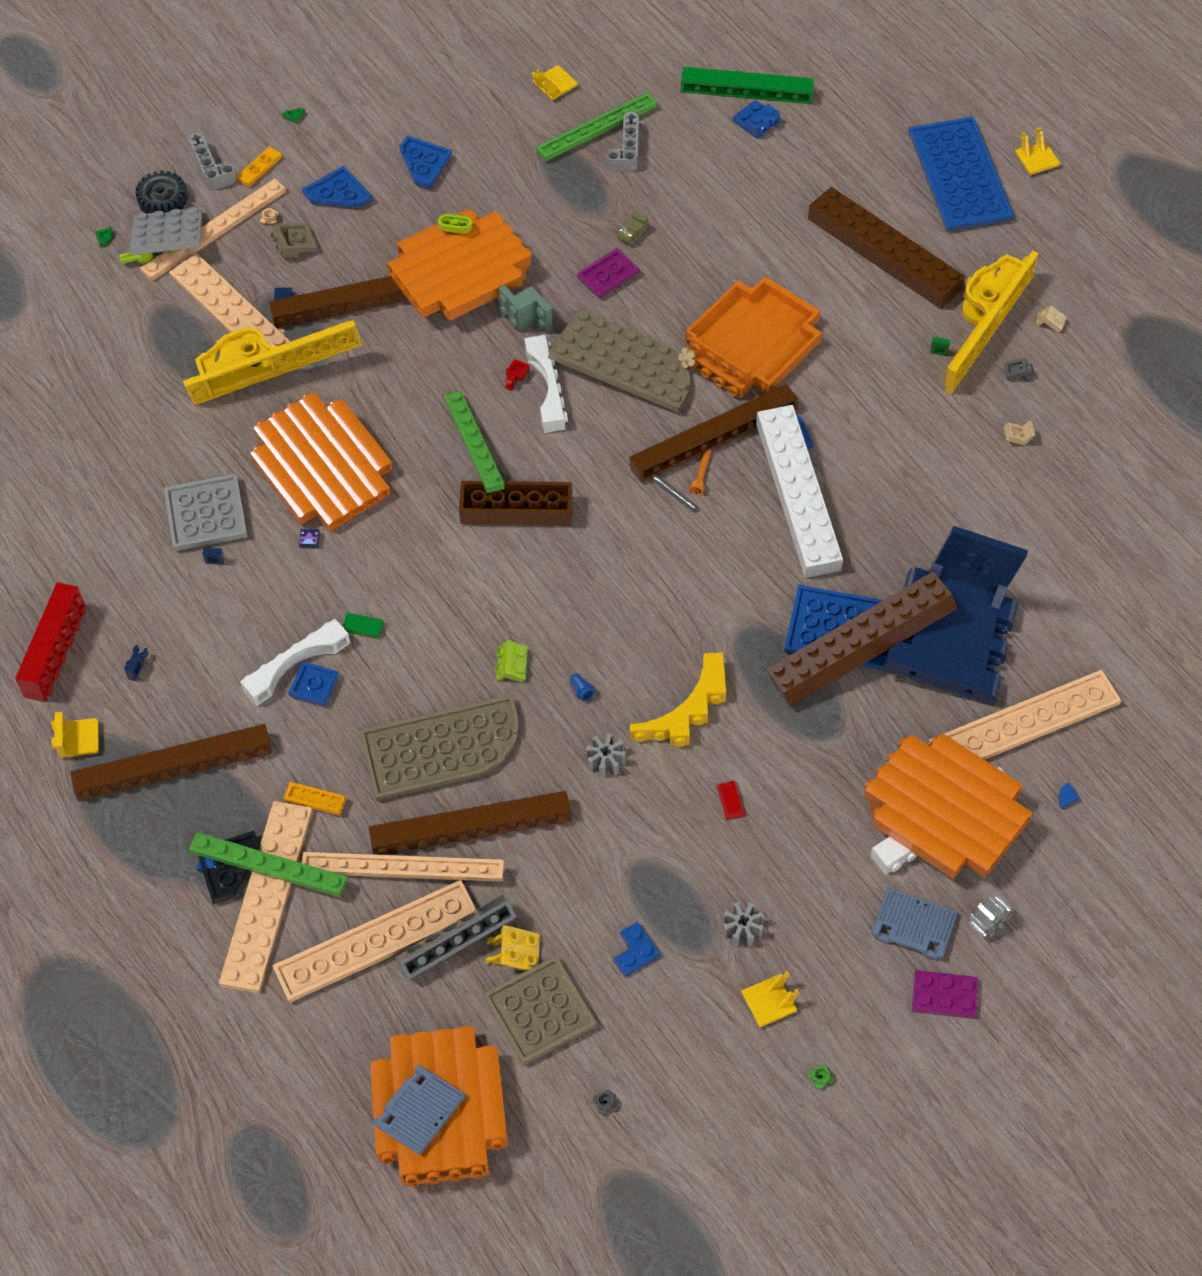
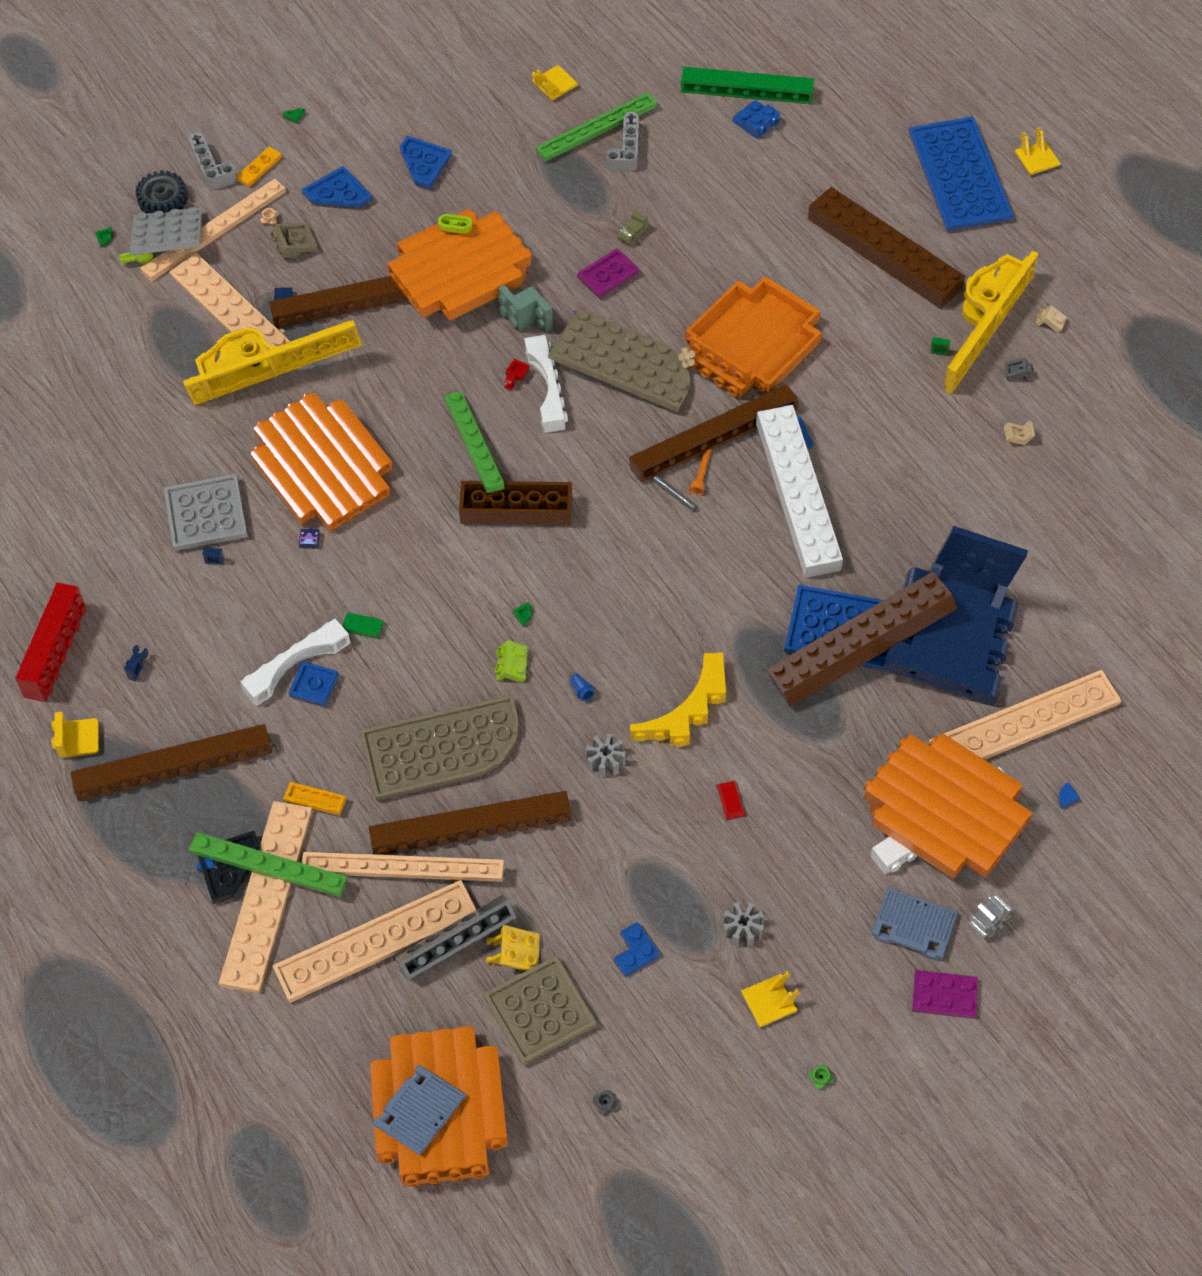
(523, 614): none -> green tile

